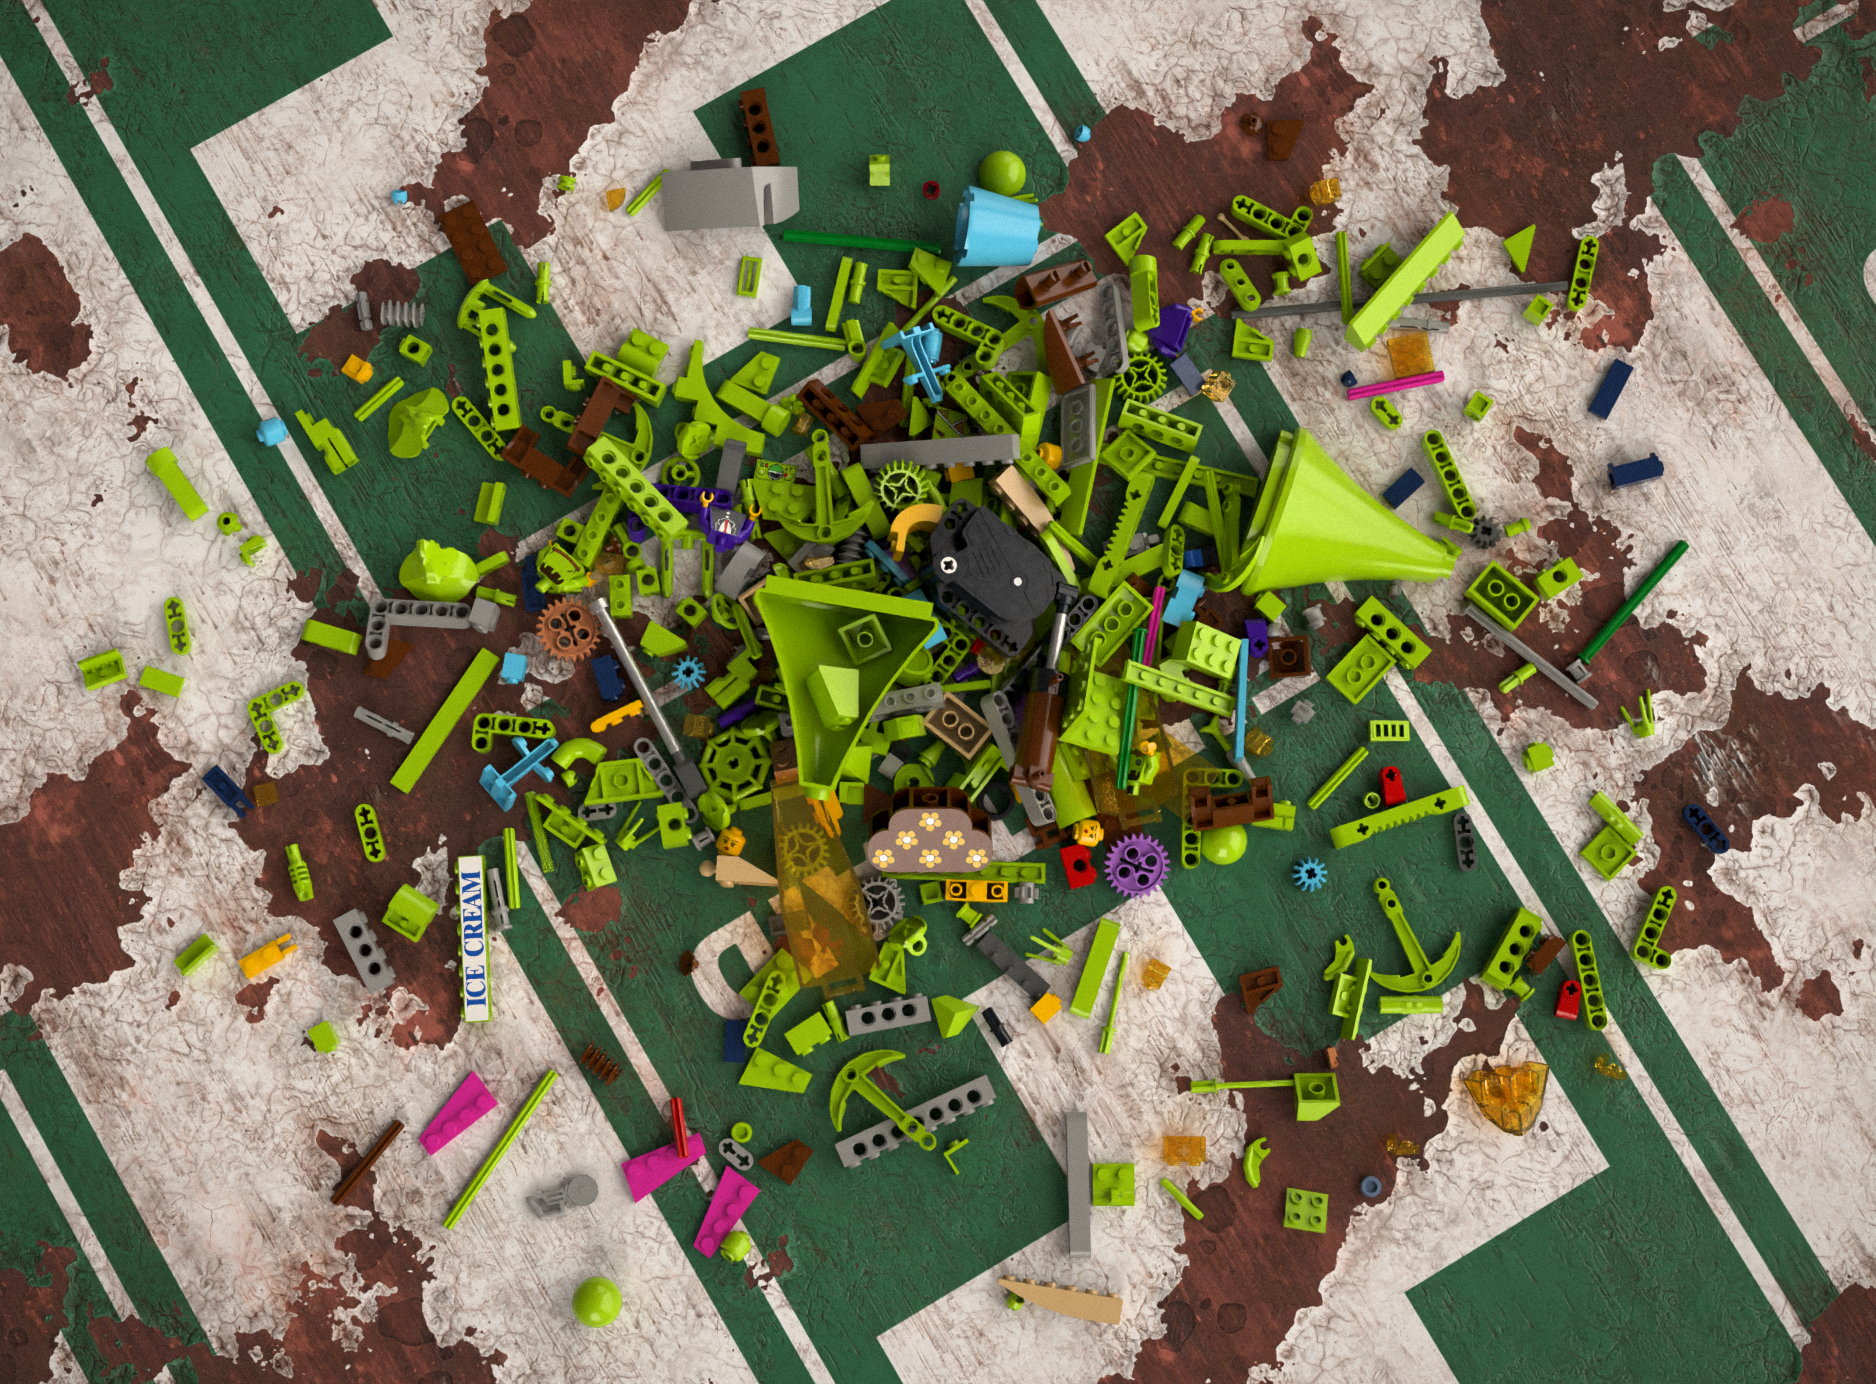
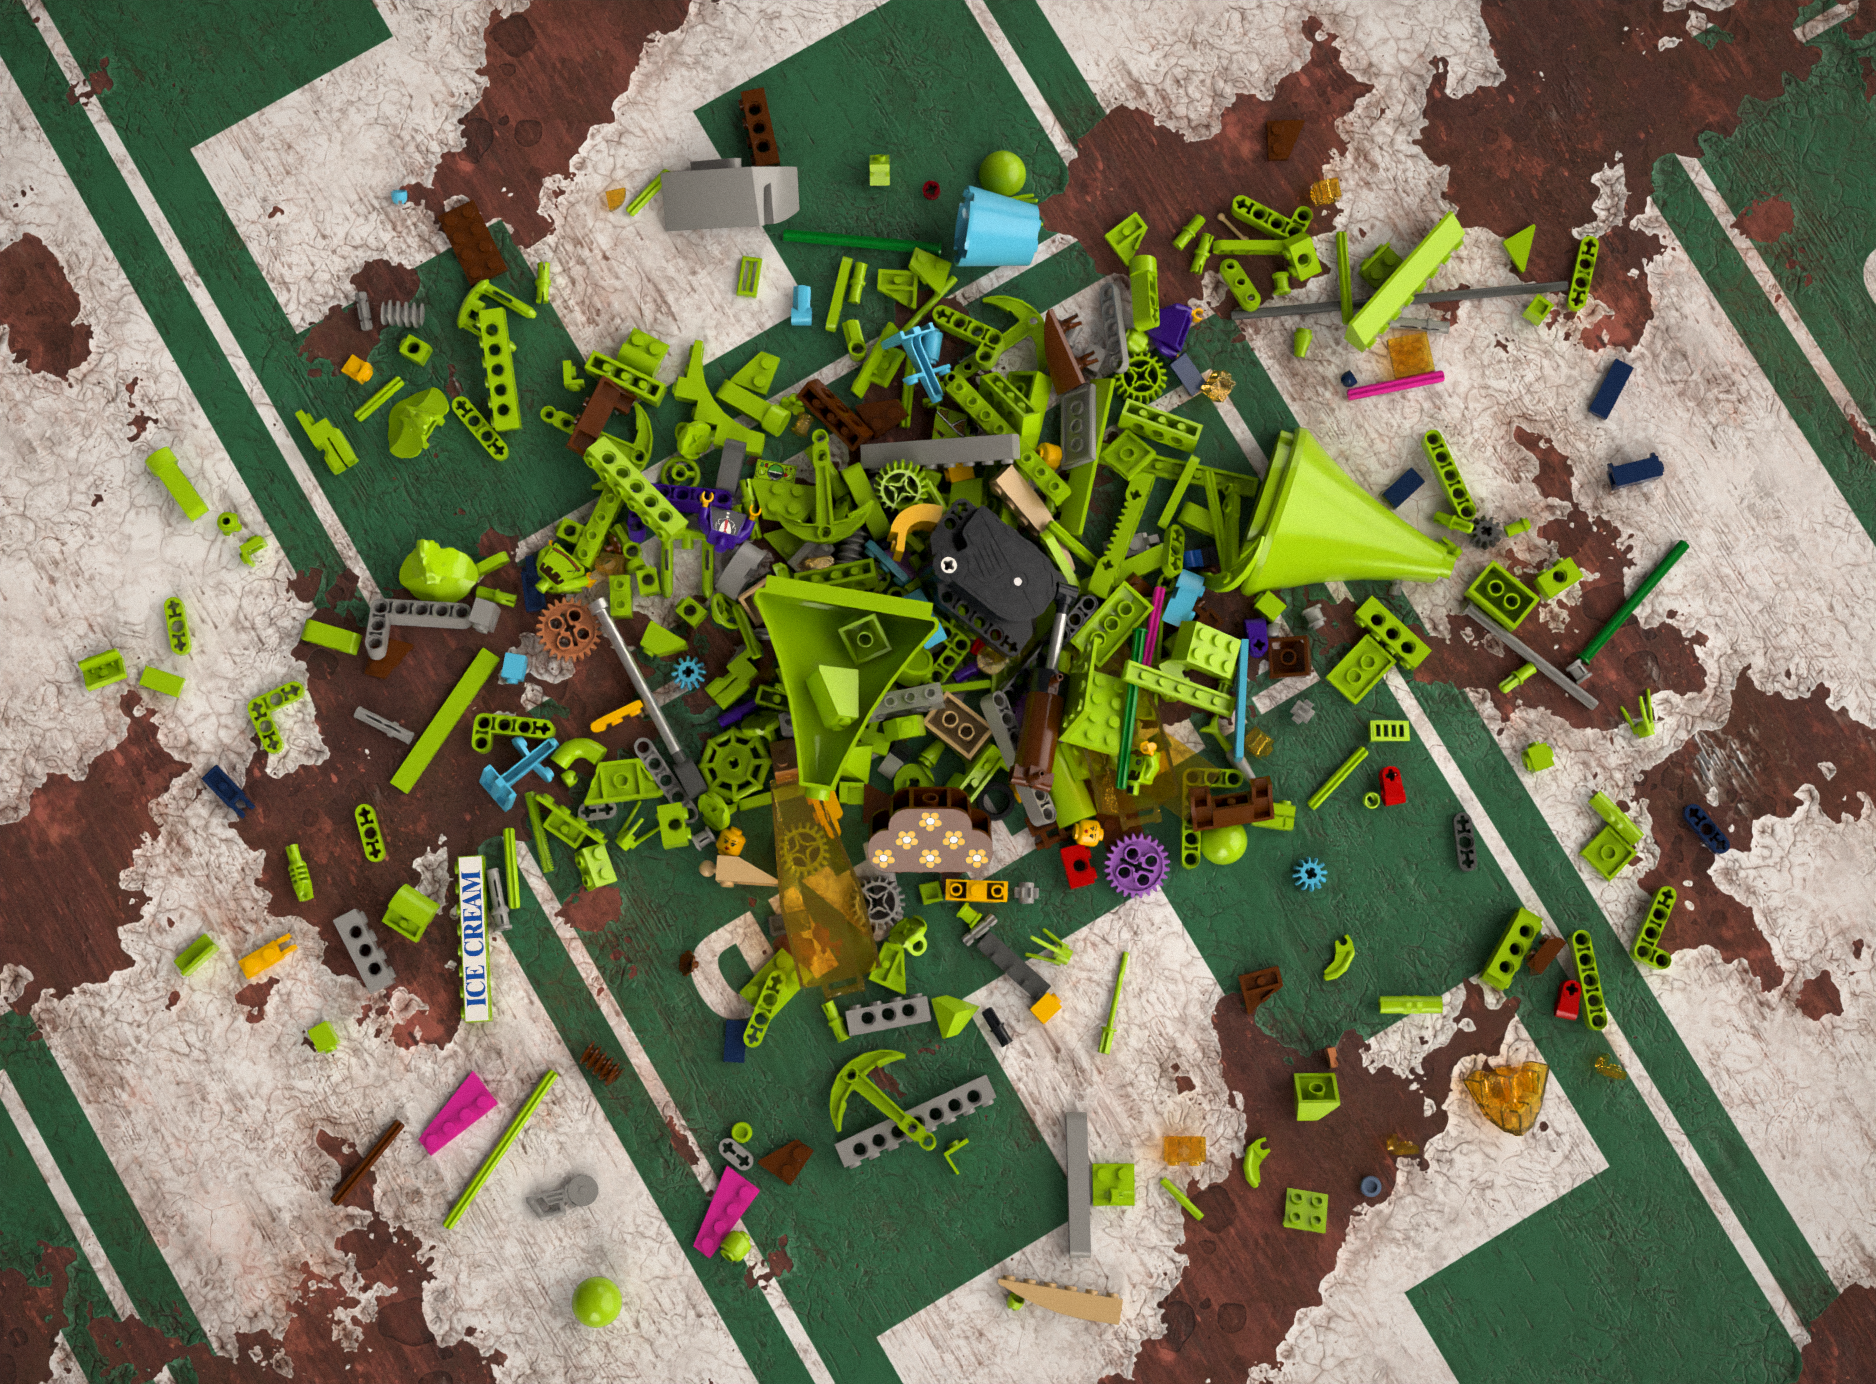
(266, 794): clear yellow tile -> none
(272, 431): medium azure head -> none
(490, 503): lime panel -> none
(546, 471): reddish brown bracket -> none
(566, 183): lime bush -> none
(607, 678): dark blue brick -> none
(656, 1167): dark pink wing -> none
(679, 1128): red axle -> none
(698, 726): clear yellow brick -> none
(774, 1073): lime wing -> none
(797, 339): lime axle -> none
(808, 1034): lime brick -> none
(919, 420): lime slope -> none
(996, 871): lime tile -> none
(1054, 284): reddish brown piece -> none
(1082, 133): medium azure hinge -> none
(1094, 968): lime beam -> none
(1155, 975): clear yellow brick -> none
(1207, 1086): lime piece -> none
(1250, 127): reddish brown plant -> none
(1250, 344): lime wing -> none
(1349, 996): lime bracket -> none
(1389, 409): lime beam -> none
(1413, 951): lime piece -> none
(1451, 800): lime gear -> none
(1477, 406): lime brick -> none
(1521, 988): lime bush -> none

